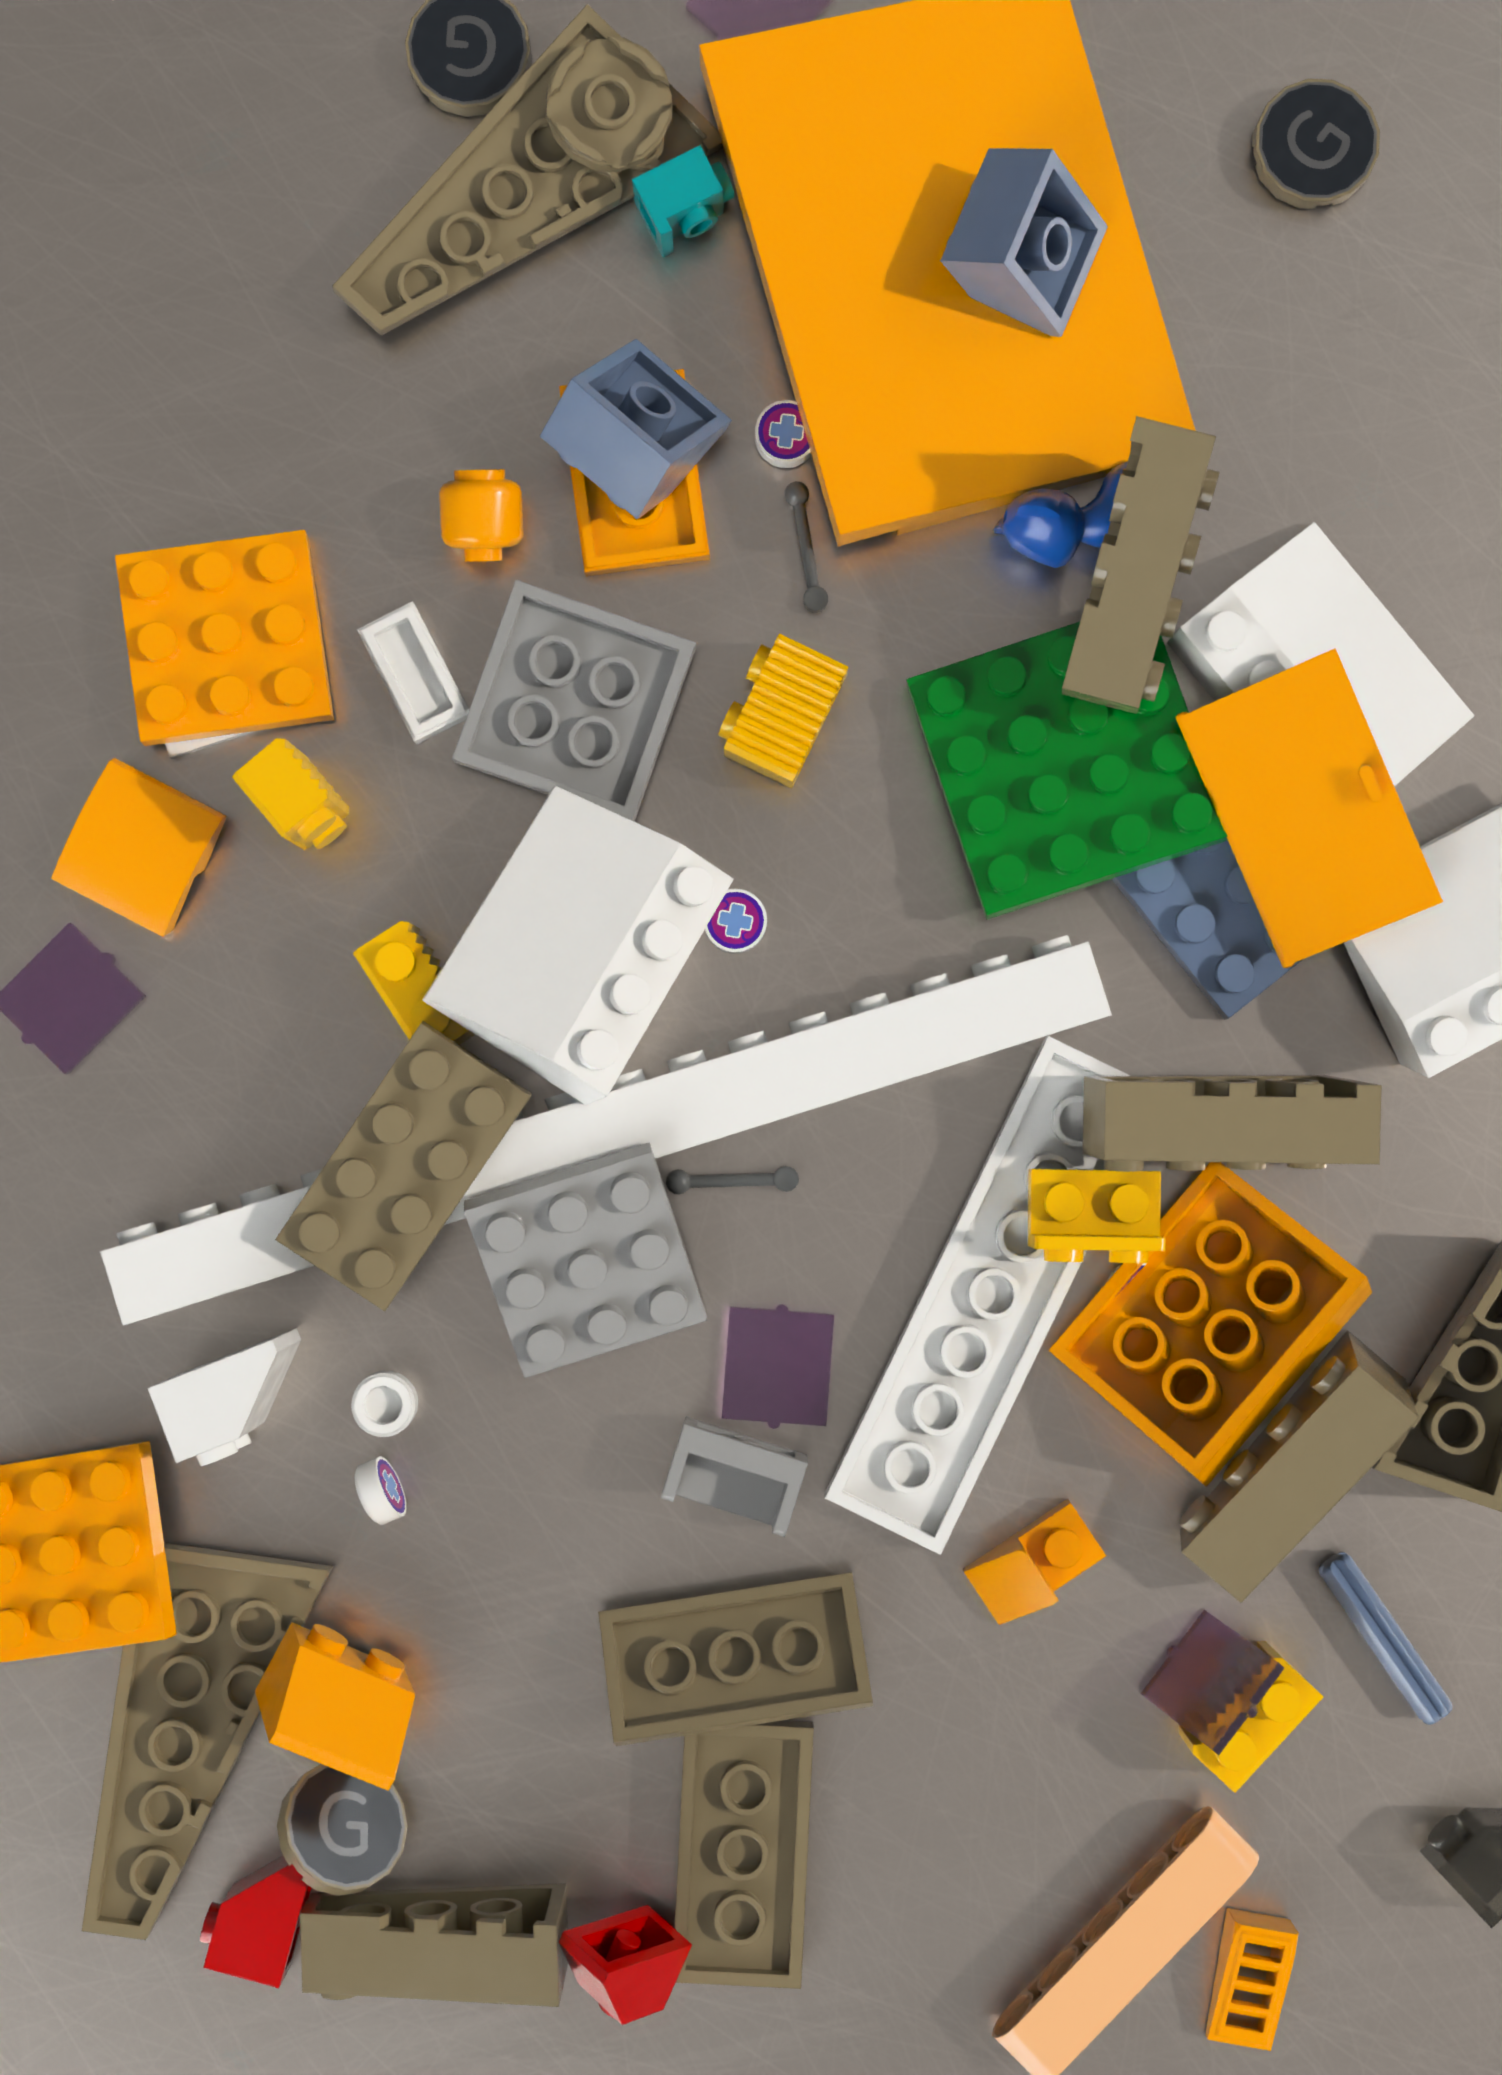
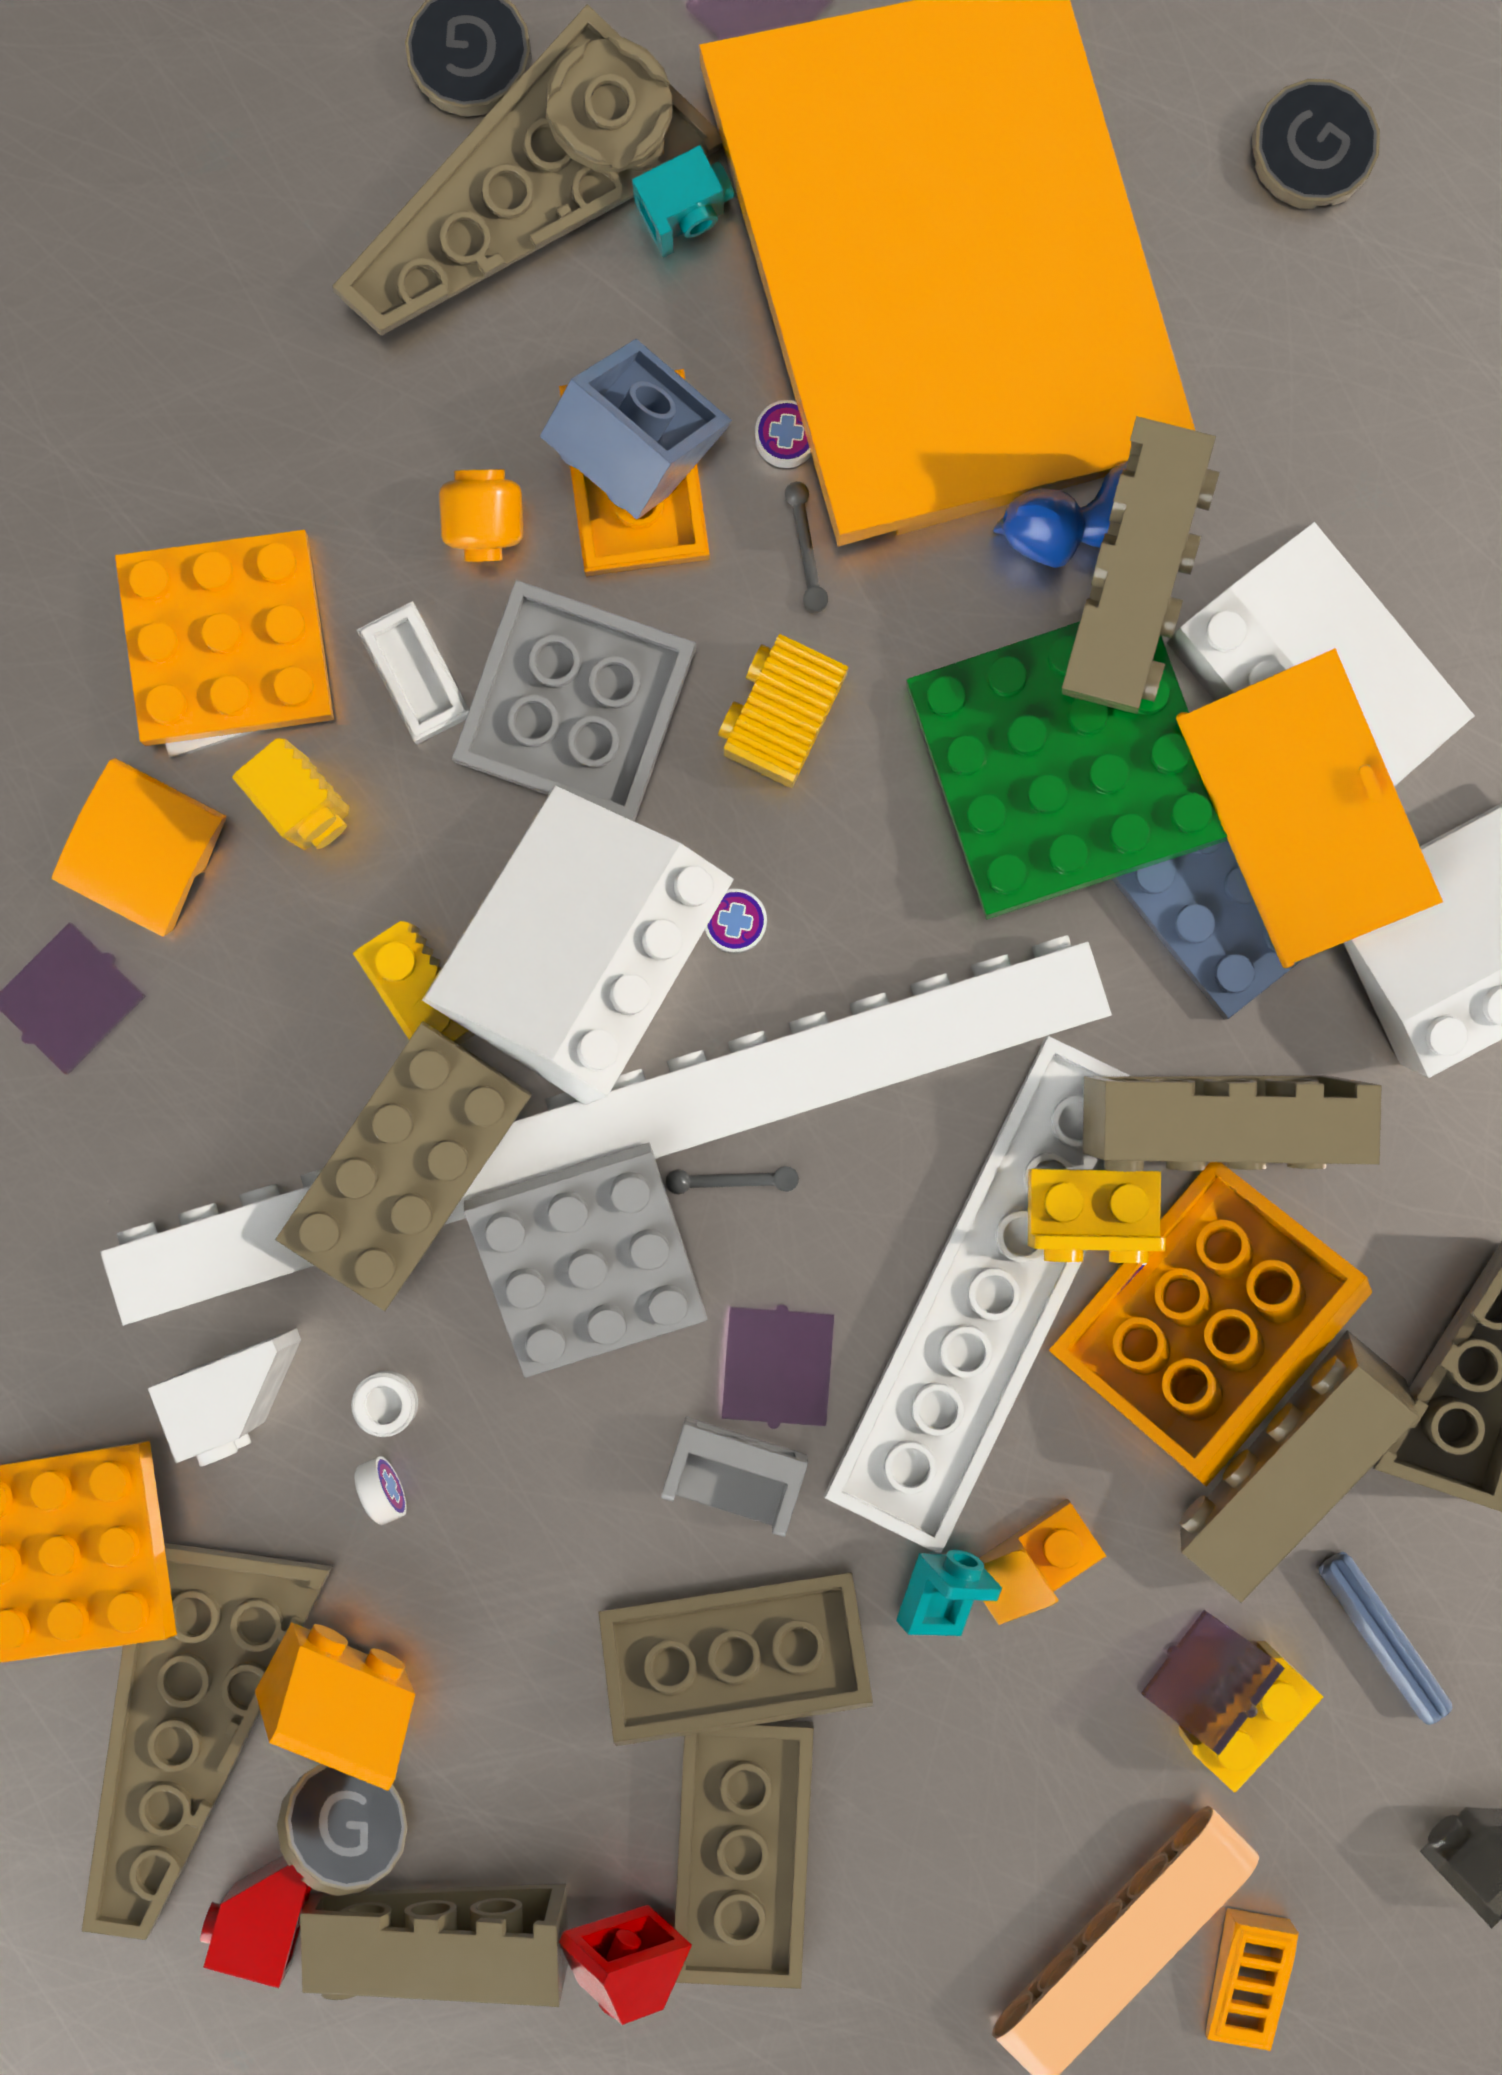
(944, 1592): none -> teal bracket
(1025, 238): sand blue slope -> none

